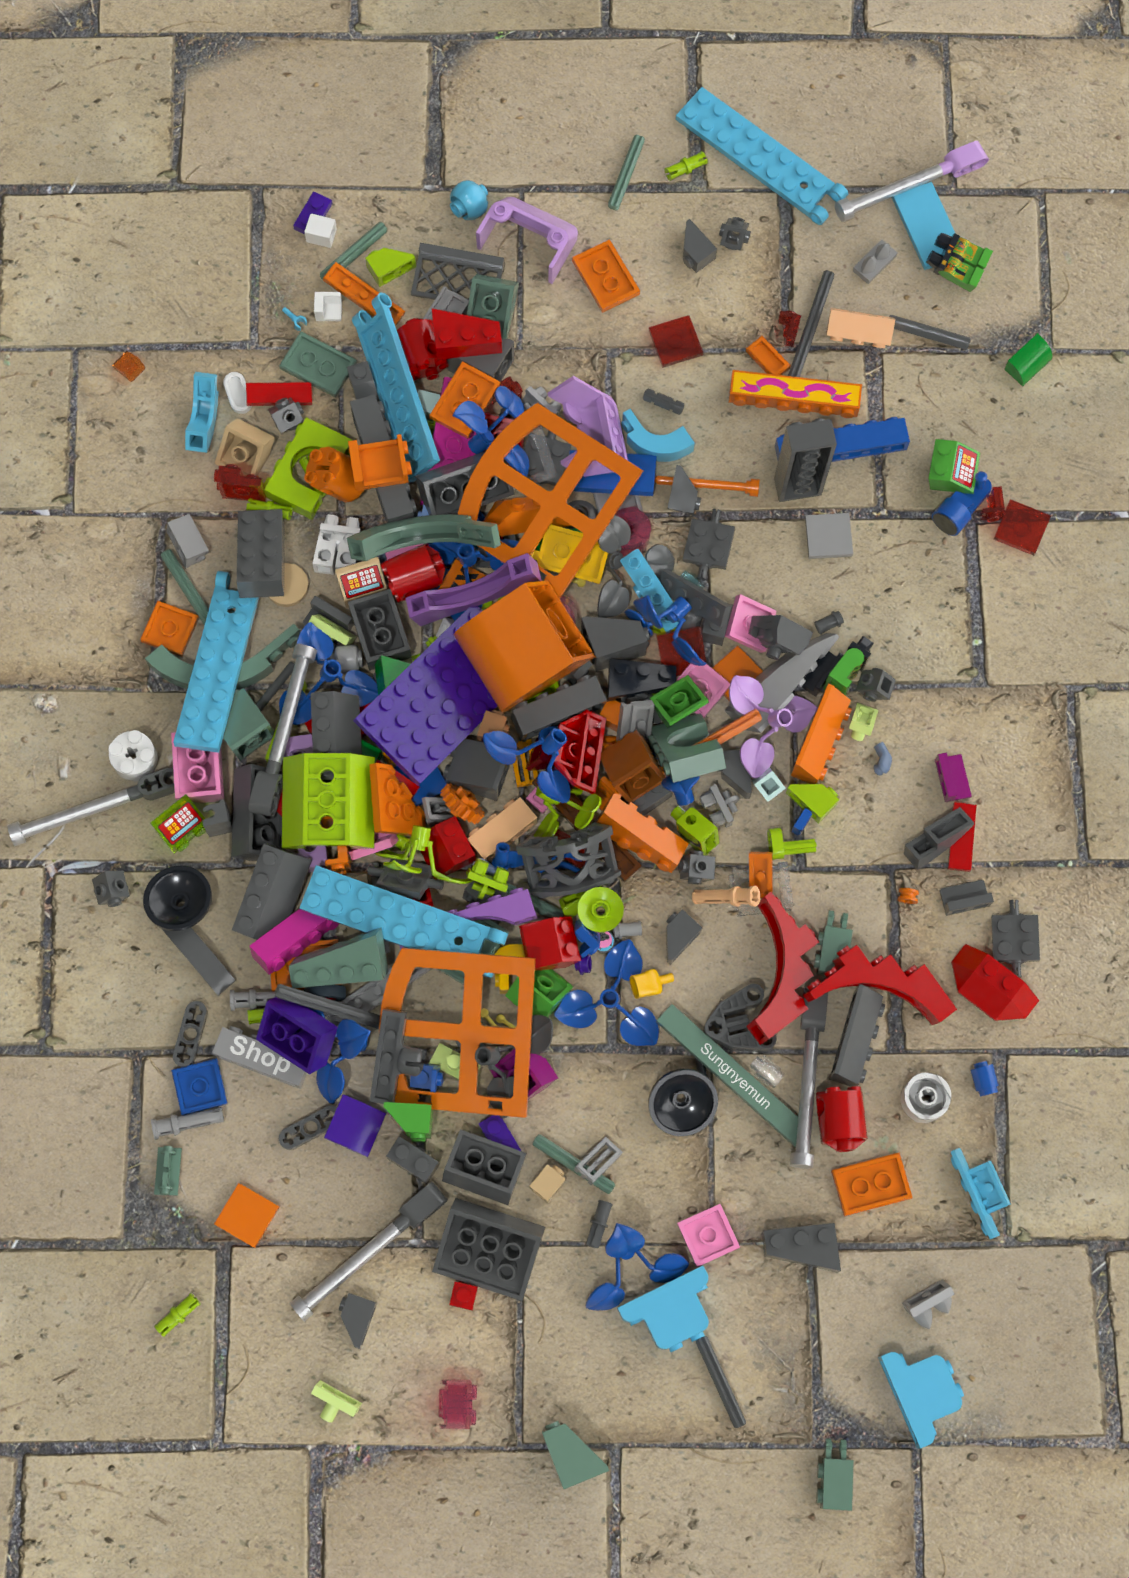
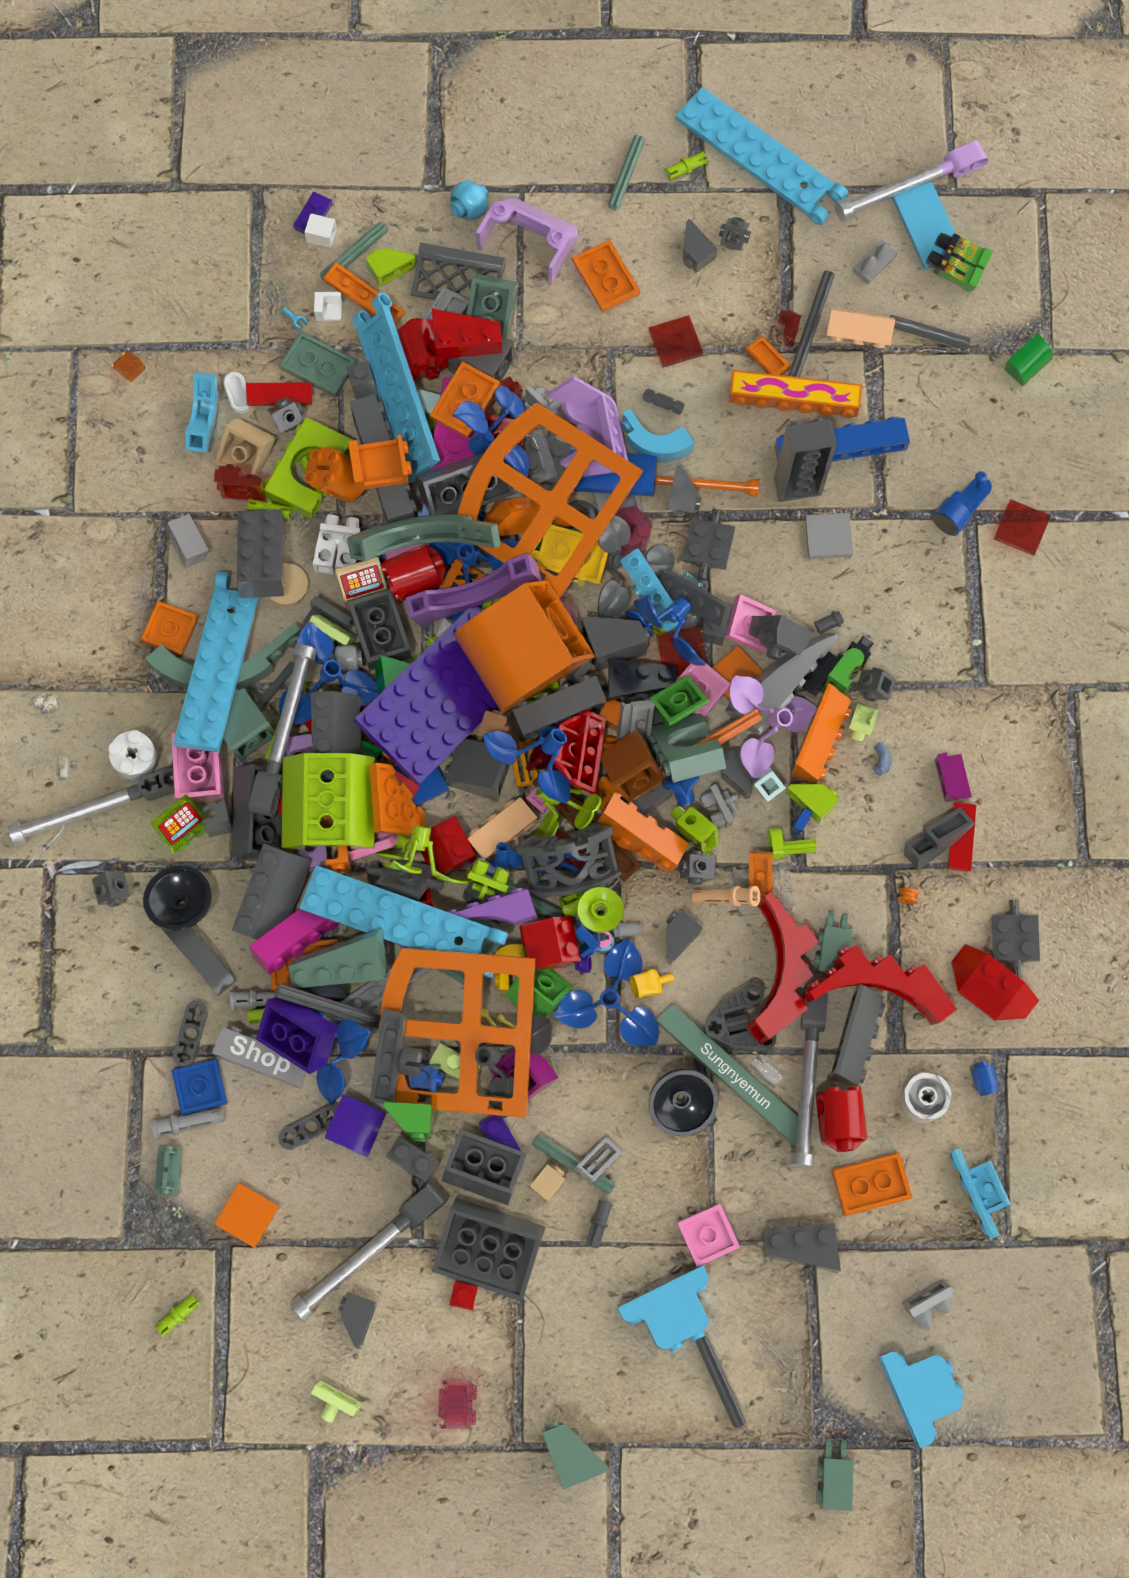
(185, 584): sand green axle -> none
(436, 811): light grey slope -> none
(462, 803): orange gear -> none
(624, 1244): blue plant -> none
(953, 467): bright green slope -> none
(965, 897): dark grey panel -> none
(995, 506): clear red bracket -> none

